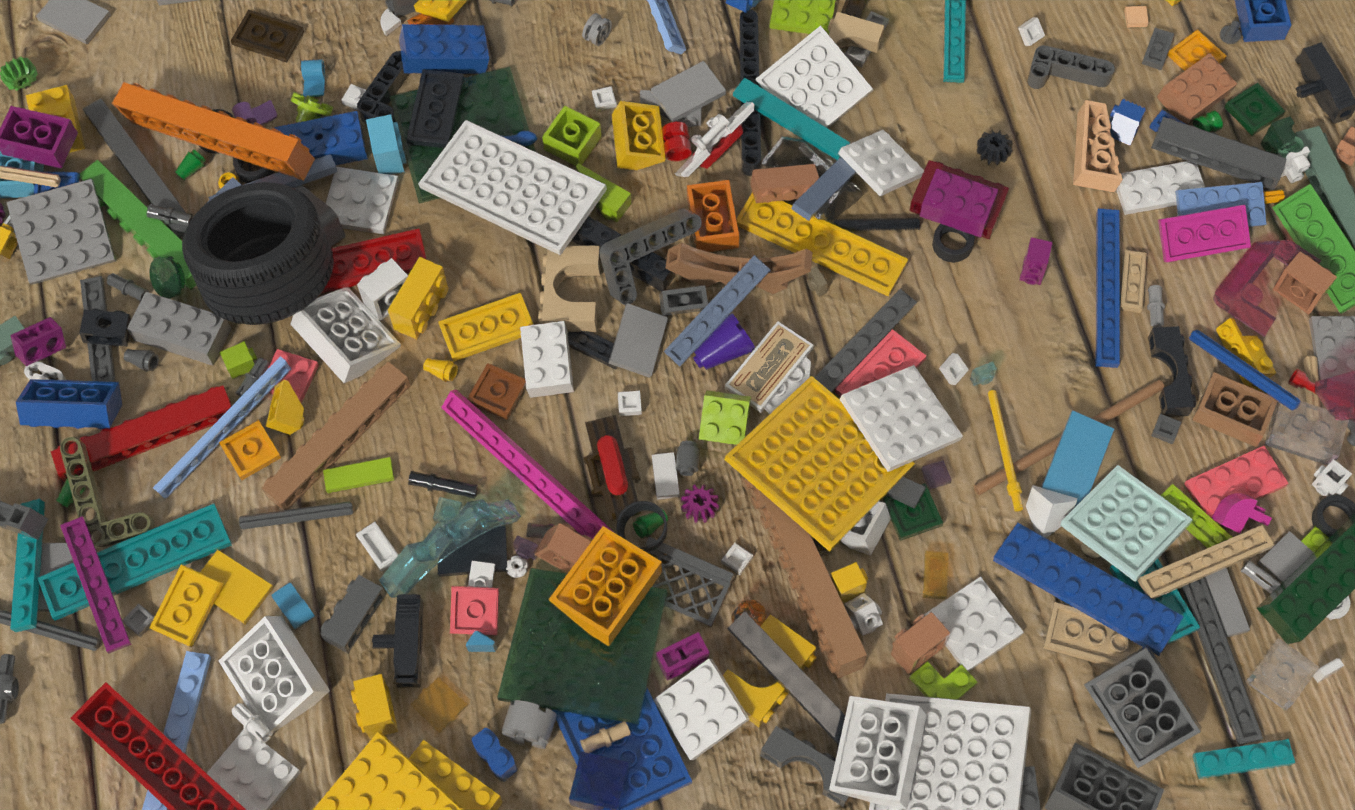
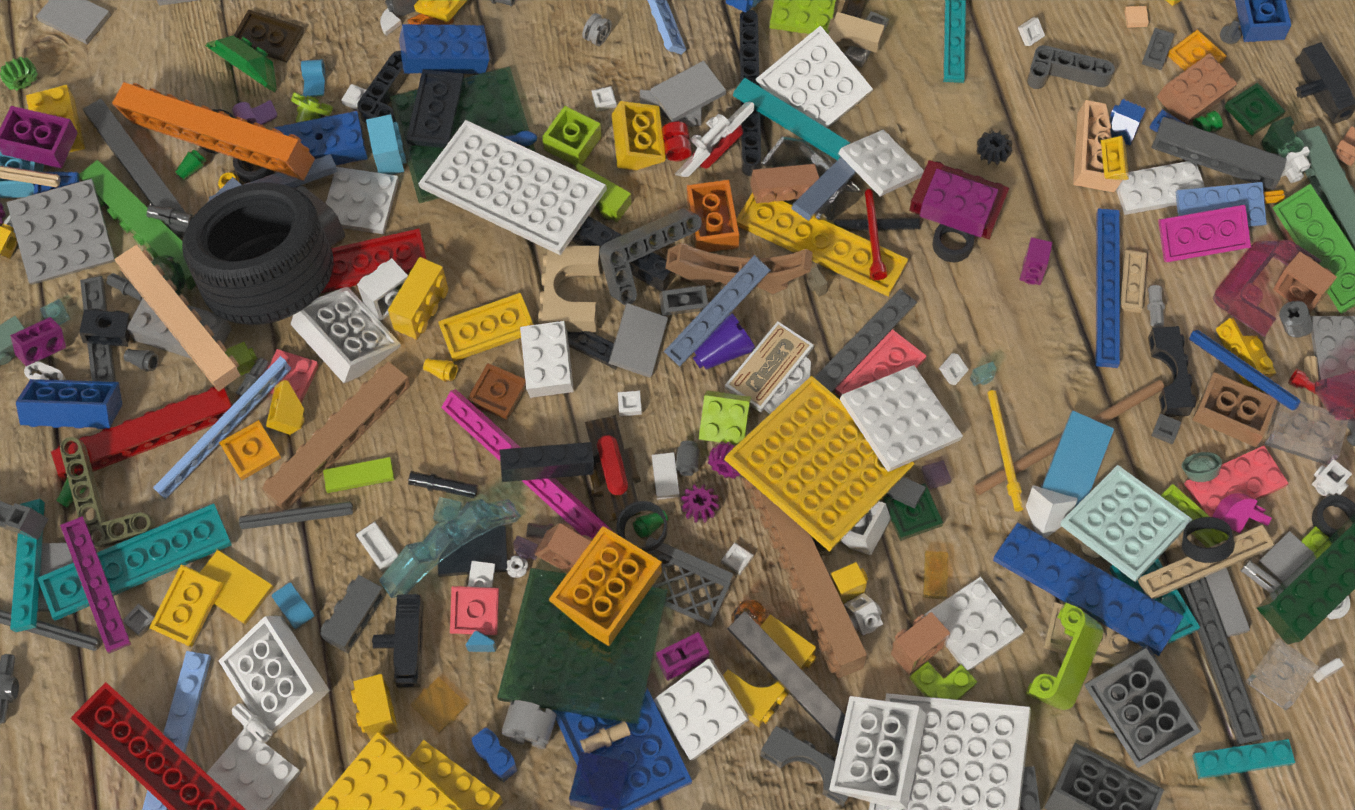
(56, 311): none -> clear light blue plate
(177, 317): none -> light nougat brick
(246, 59): none -> green wedge
(546, 462): none -> black brick
(717, 461): none -> magenta gear
(878, 270): none -> red piece
(1064, 689): none -> lime windscreen
(1114, 158): none -> yellow slope
(1202, 466): none -> sand green hat
(1208, 555): none -> black tyre
(1296, 319): none -> dark grey piece

